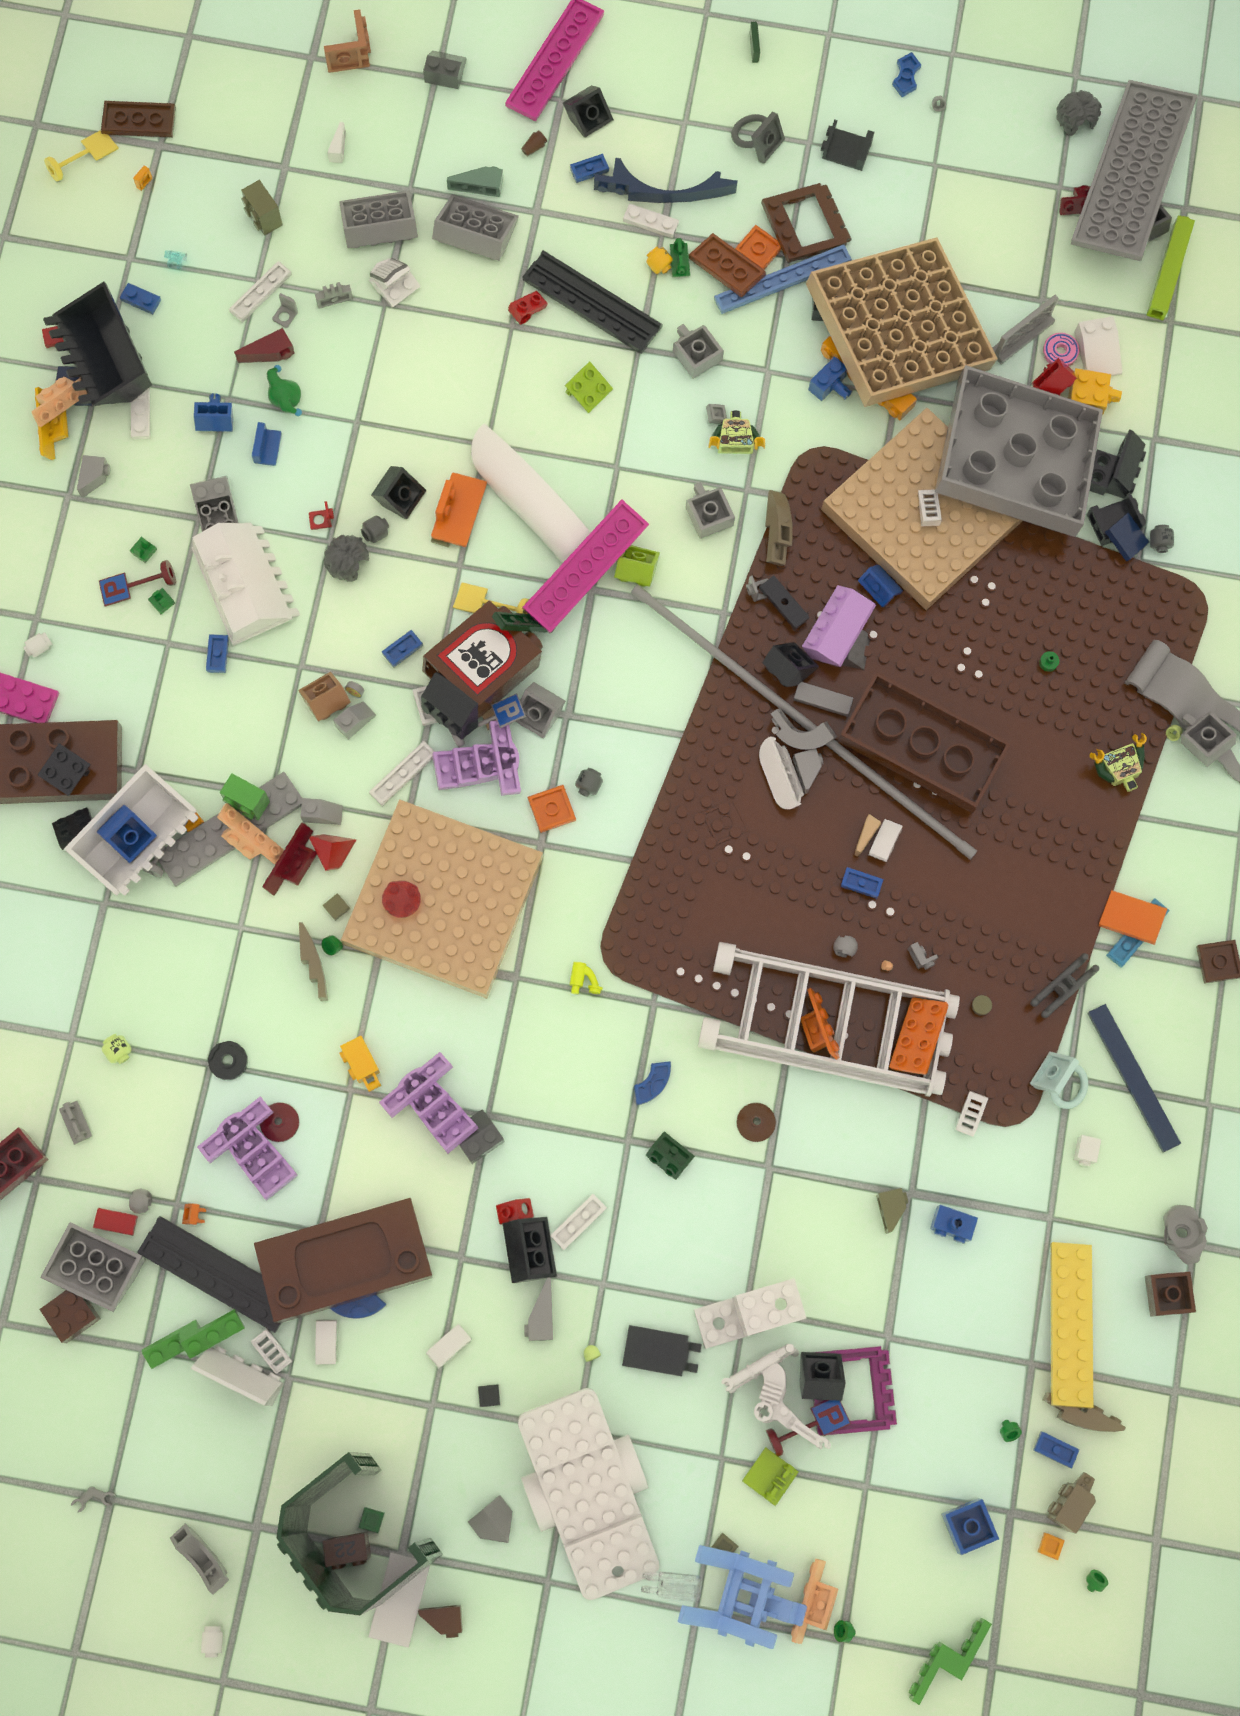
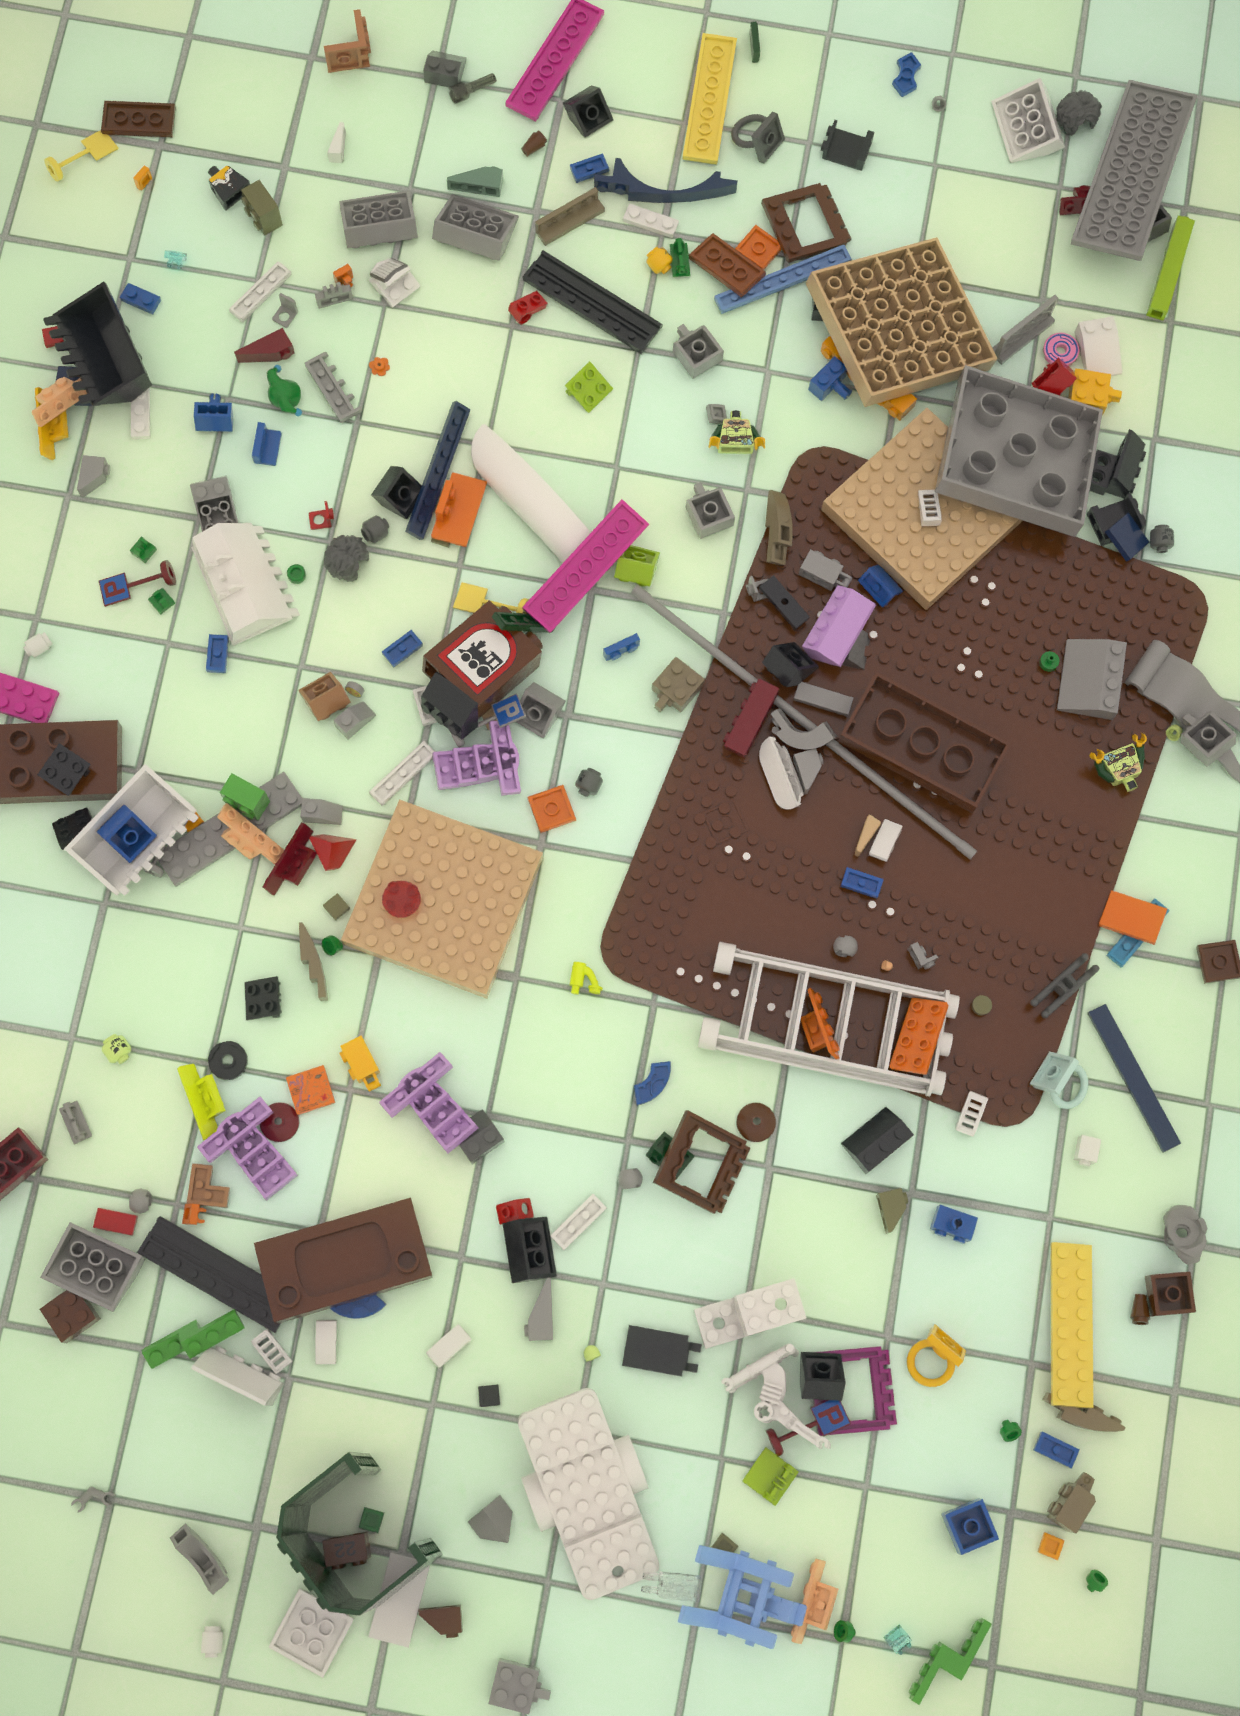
(202, 1192): none -> medium nougat plate
(203, 1098): none -> neon yellow bracket
(227, 185): none -> torso
(262, 998): none -> black hinge
(296, 574): none -> green tile
(310, 1090): none -> orange tile
(310, 1633): none -> white plate
(332, 388): none -> light grey hinge
(343, 275): none -> orange tile
(380, 370): none -> orange plant
(437, 470): none -> dark blue plate
(462, 91): none -> clear smoke piece
(516, 1686): none -> light grey hinge
(569, 216): none -> dark tan fence
(615, 650): none -> blue plate
(630, 1178): none -> light grey piece
(675, 1157): none -> reddish brown hinge
(677, 686): none -> dark tan hinge
(709, 98): none -> light yellow plate
(751, 718): none -> dark red brick
(823, 571): none -> light grey brick
(877, 1139): none -> black slope
(898, 1639): none -> clear light blue tile
(945, 1348): none -> yellow tile
(1028, 122): none -> white slope
(1092, 677): none -> light grey slope
(1140, 1311): none -> reddish brown cone

